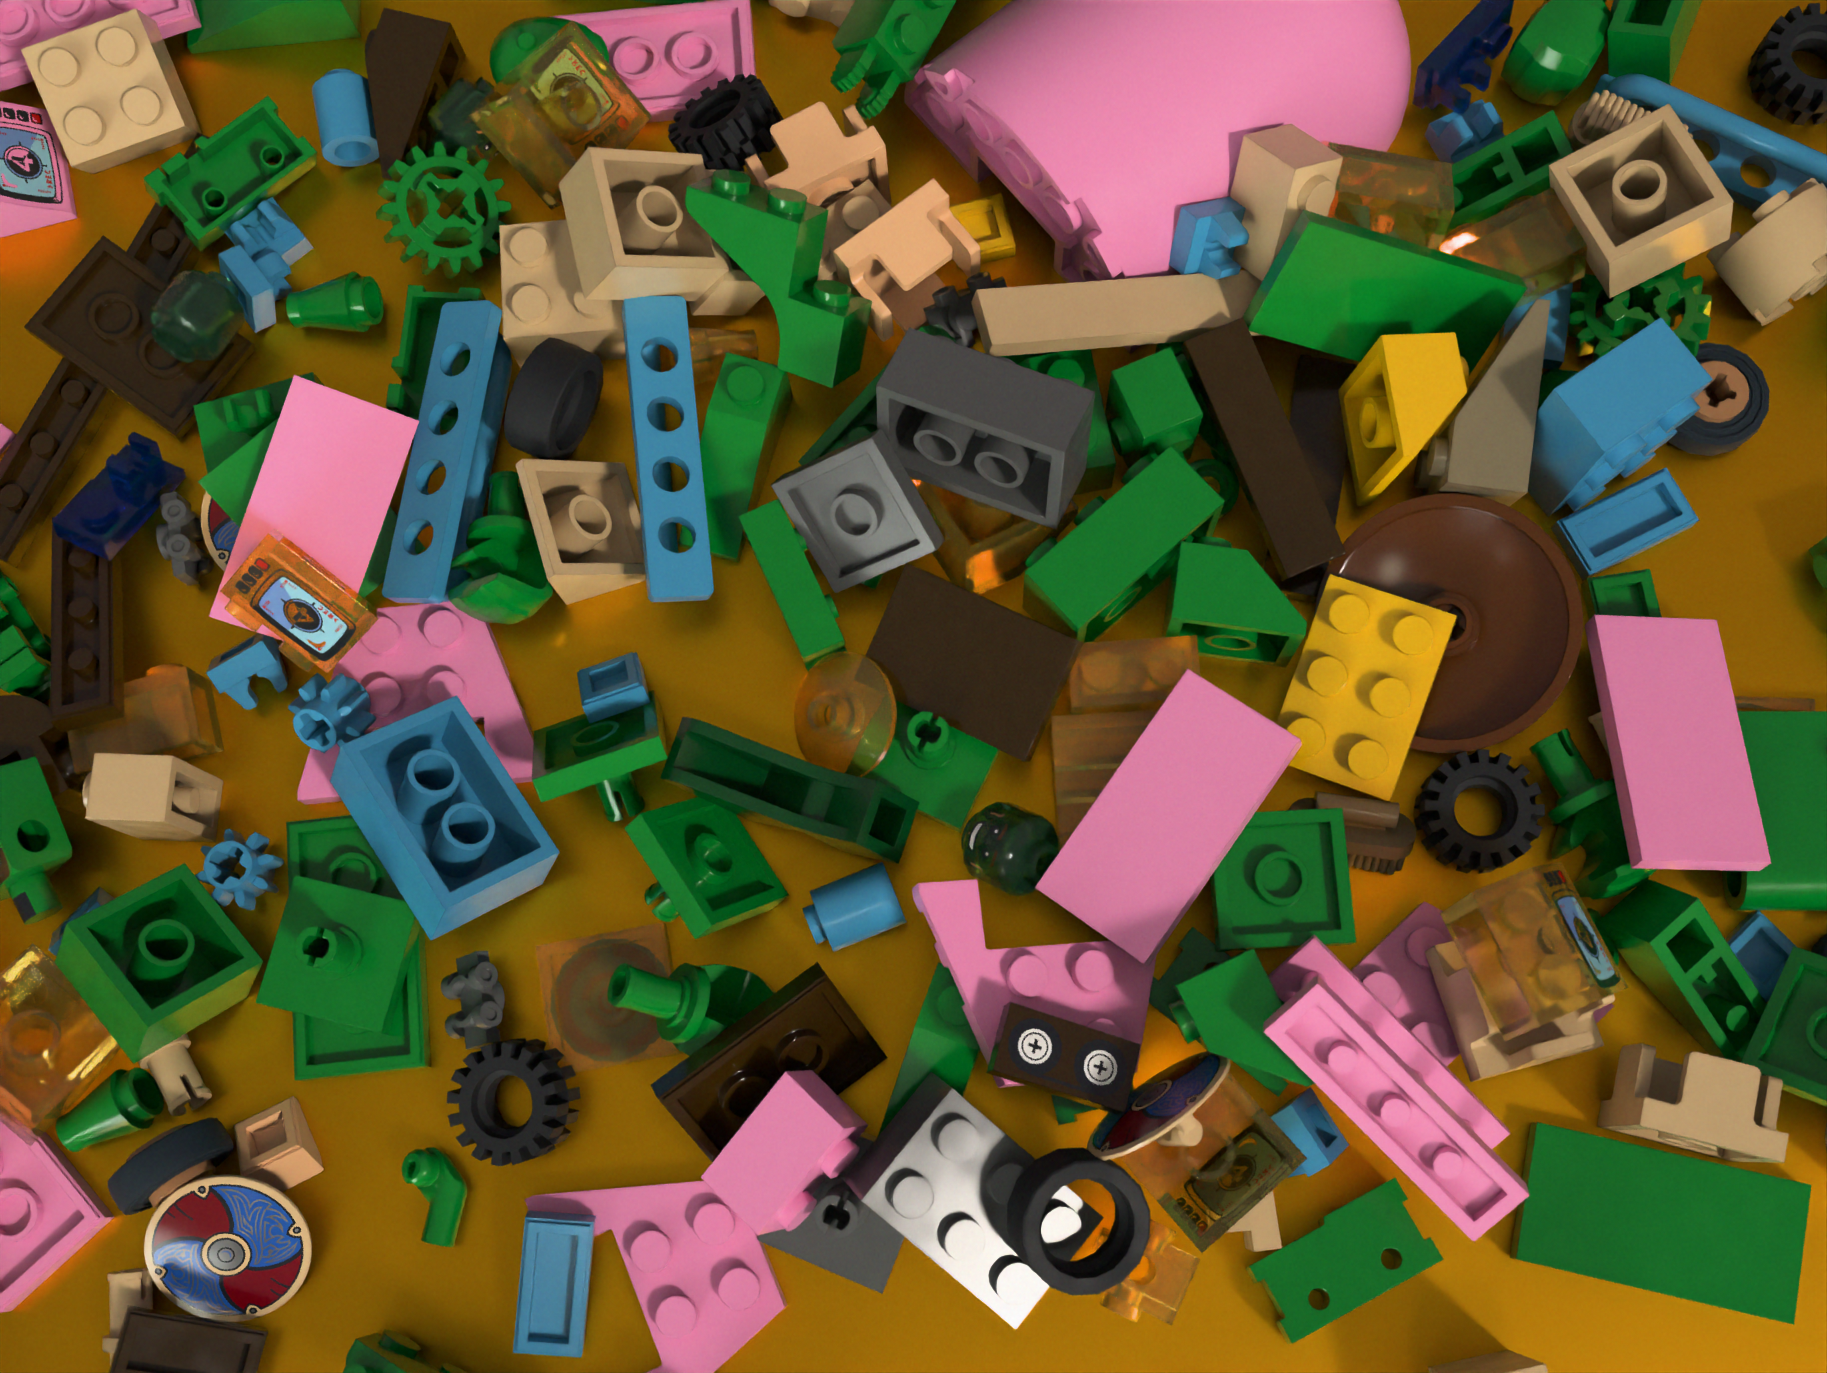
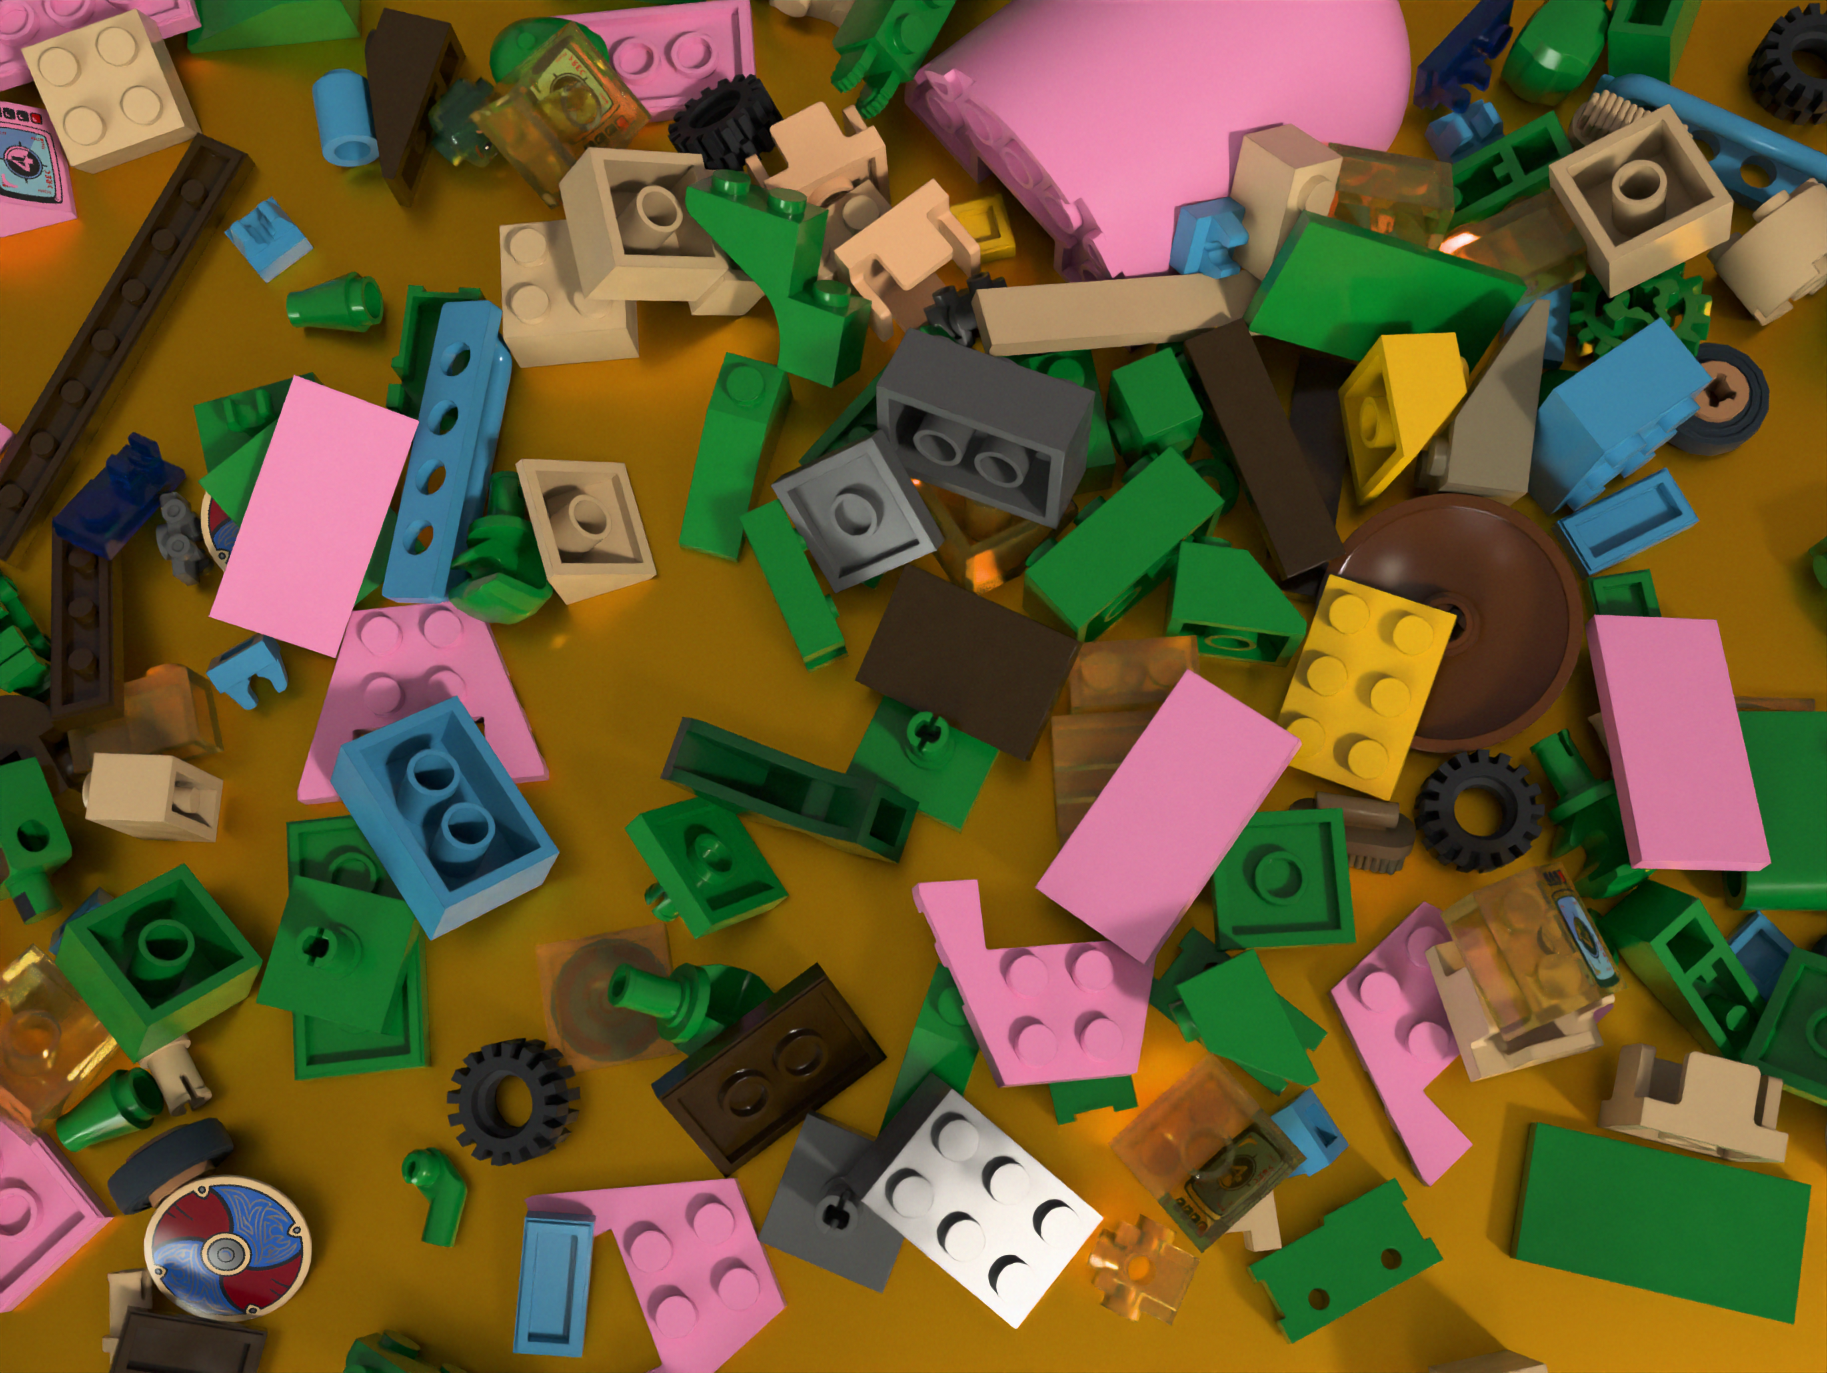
(105, 330): dark brown tile -> none
(196, 315): clear green head -> none
(220, 867): dark azure gear -> none
(231, 172): green piece -> none
(257, 283): dark azure tile -> none
(277, 1146): light nougat slope -> none
(299, 603): clear yellow slope -> none
(331, 712): dark azure gear -> none
(424, 193): green gear -> none
(480, 998): dark grey piece -> none
(553, 400): black tyre -> none
(600, 754): green tile -> none
(613, 687): dark azure tile -> none
(647, 326): dark azure piece -> none
(710, 347): clear yellow cone -> none
(786, 1153): bright pink brick -> none
(845, 714): clear yellow dish -> none
(854, 908): dark azure brick -> none
(1009, 847): clear green head -> none
(1064, 1058): tile -> none
(1118, 1253): black tyre -> none
(1162, 1108): shield -> none
(1393, 1088): bright pink fence -> none

